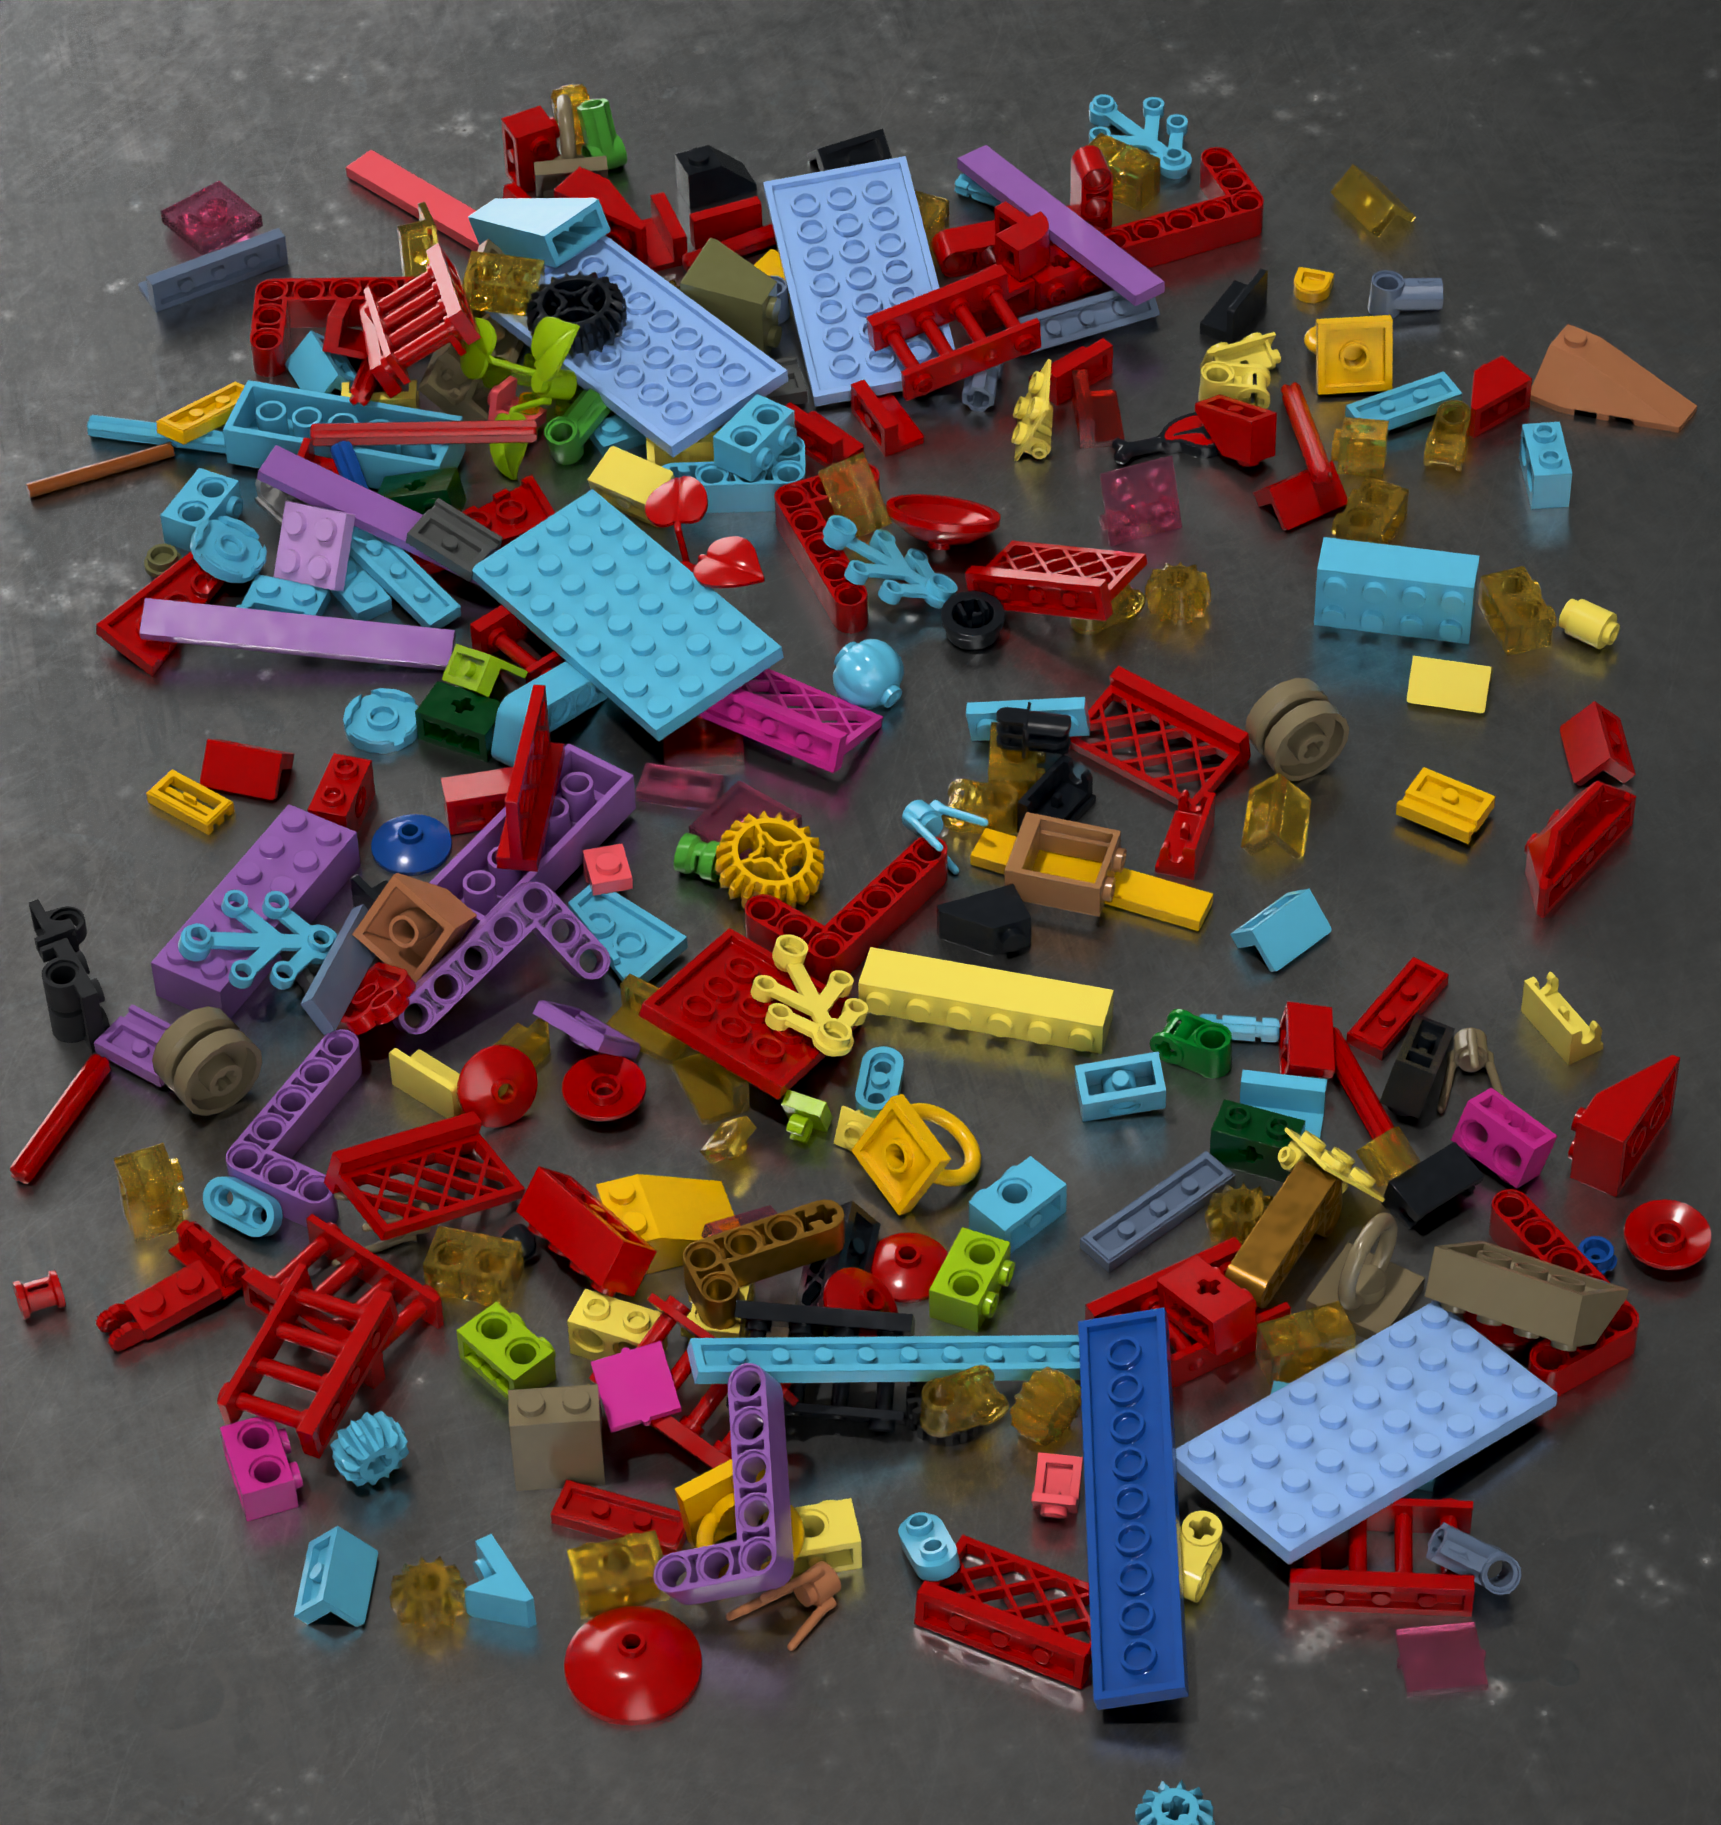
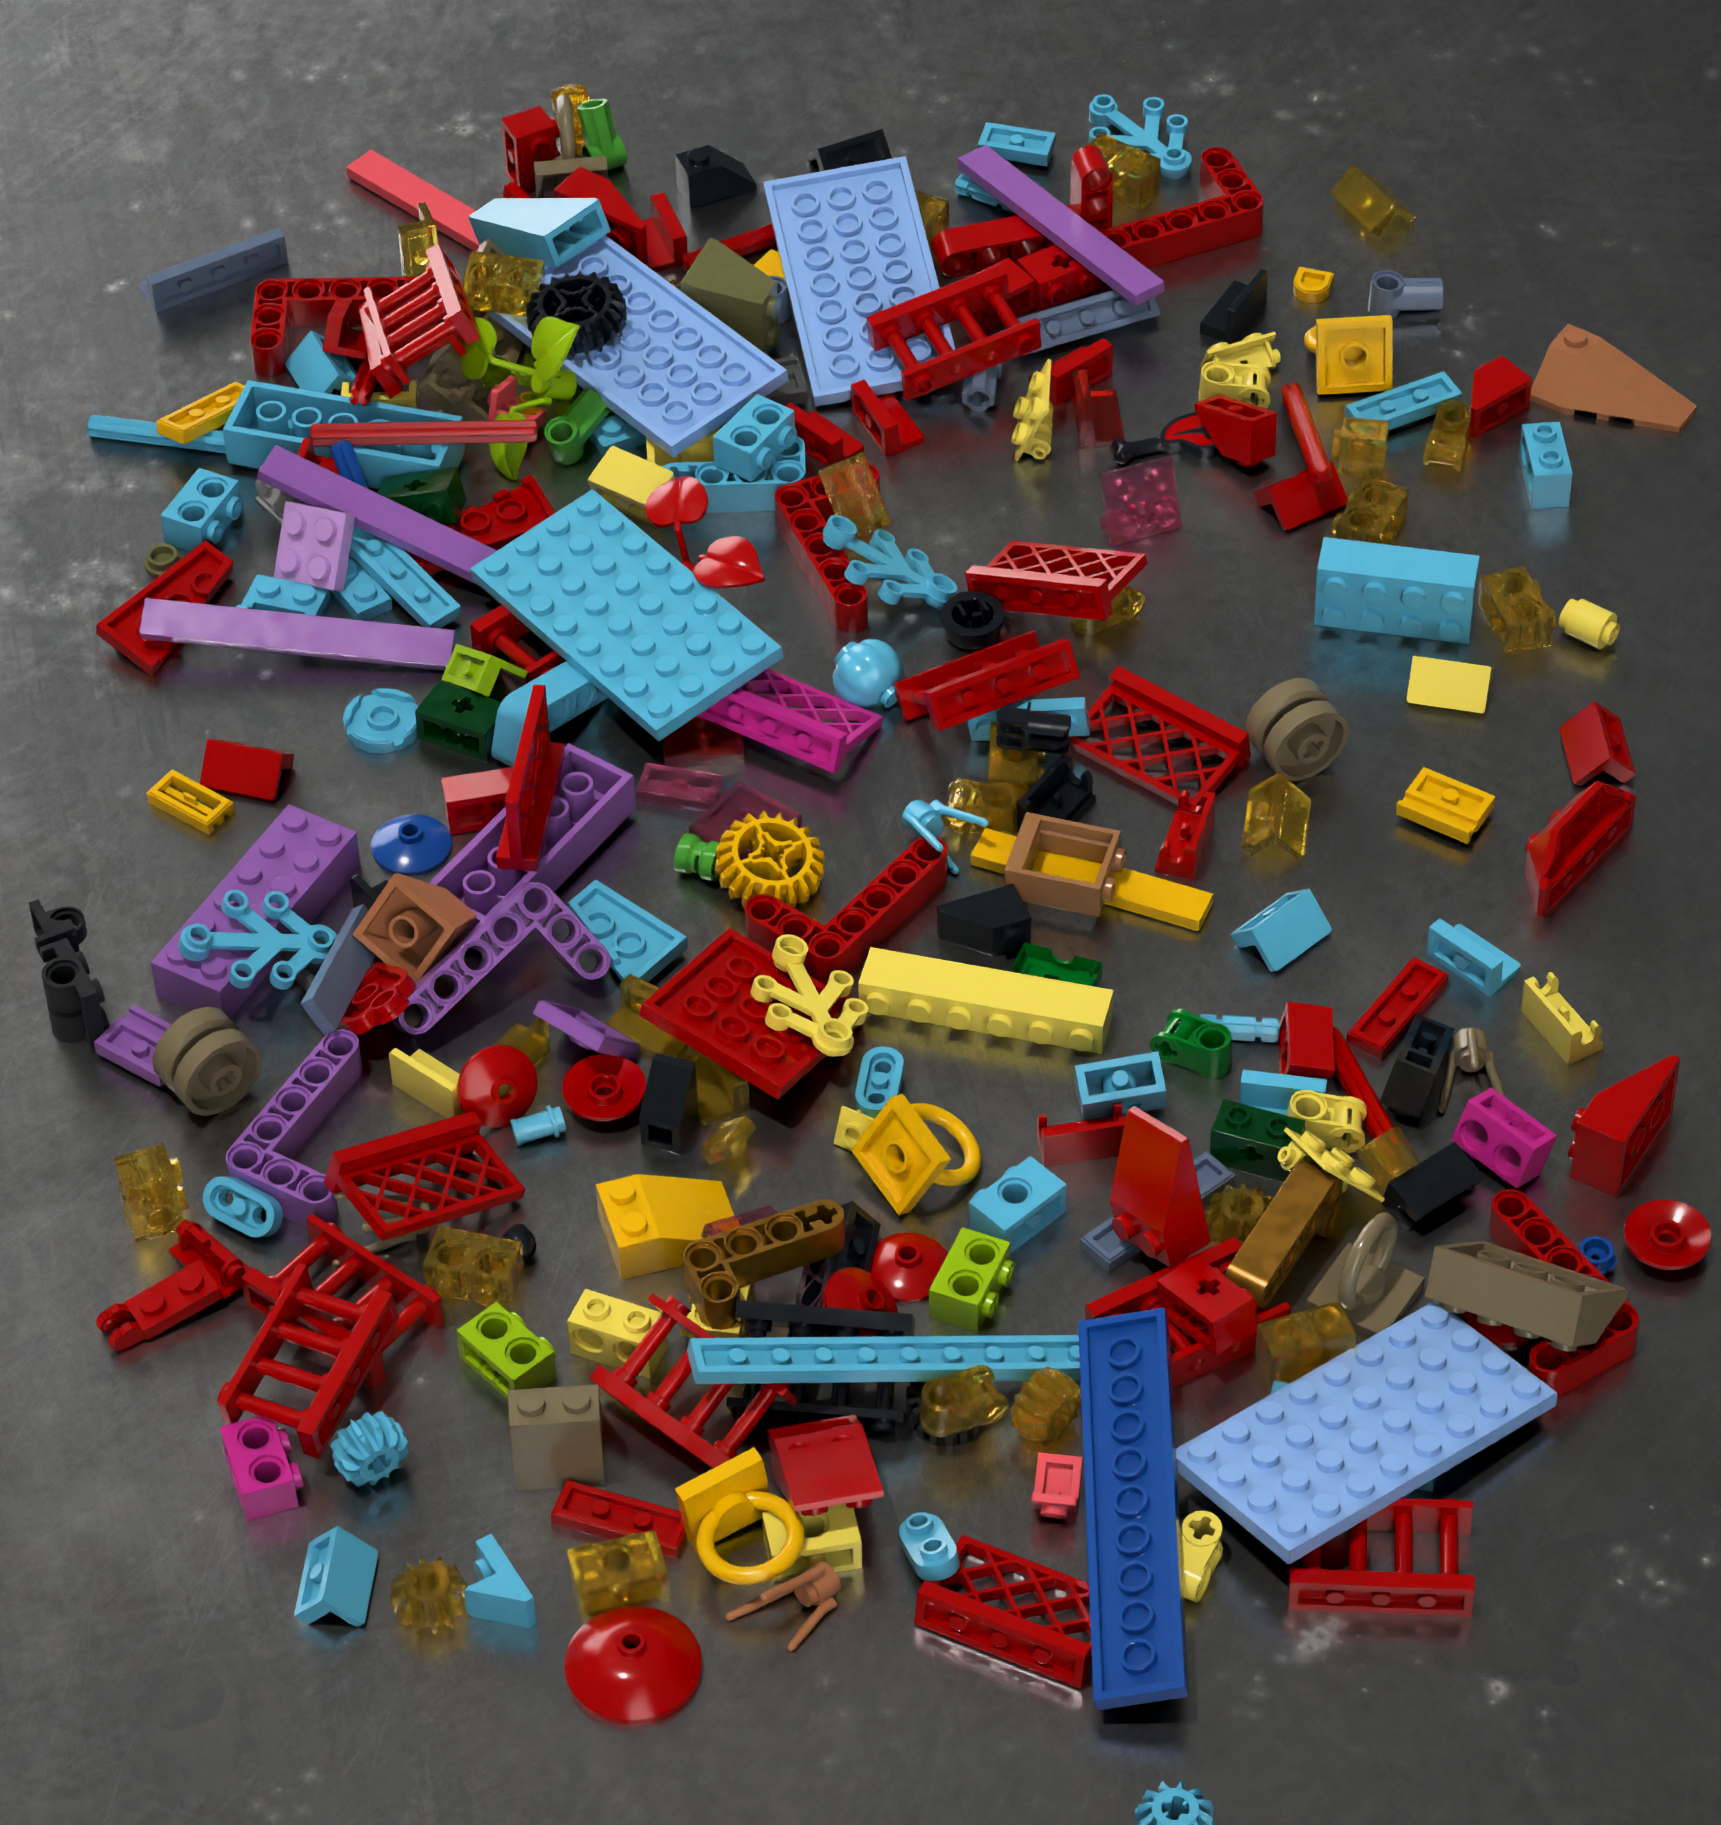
(39, 1294): red bush -> none
(60, 1119): red axle -> none
(100, 470): dark orange bar -> none
(211, 218): clear pink plate -> none
(228, 549): medium azure tile -> none
(345, 791): red brick -> none
(453, 539): dark grey plate -> none
(538, 1125): none -> medium azure pin
(585, 1233): red brick -> none
(607, 869): coral bracket -> none
(636, 1386): dark pink piece -> none
(669, 1104): none -> black slope
(725, 221): red tile -> none
(751, 1502): medium lavender beam -> none
(804, 1115): lime tile -> none
(824, 1465): none -> red slope
(942, 519): red dish -> none
(986, 680): none -> red fence
(1019, 143): none -> medium azure plate
(1021, 241): red brick -> none
(1043, 963): none -> green piece
(1080, 1139): none -> red hinge
(1157, 1191): none -> red slope
(1178, 593): clear yellow gear -> none
(1328, 1120): none -> light yellow piece
(1441, 1659): clear pink piece -> none
(1470, 957): none -> medium azure panel
(1473, 1557): sand blue piece -> none

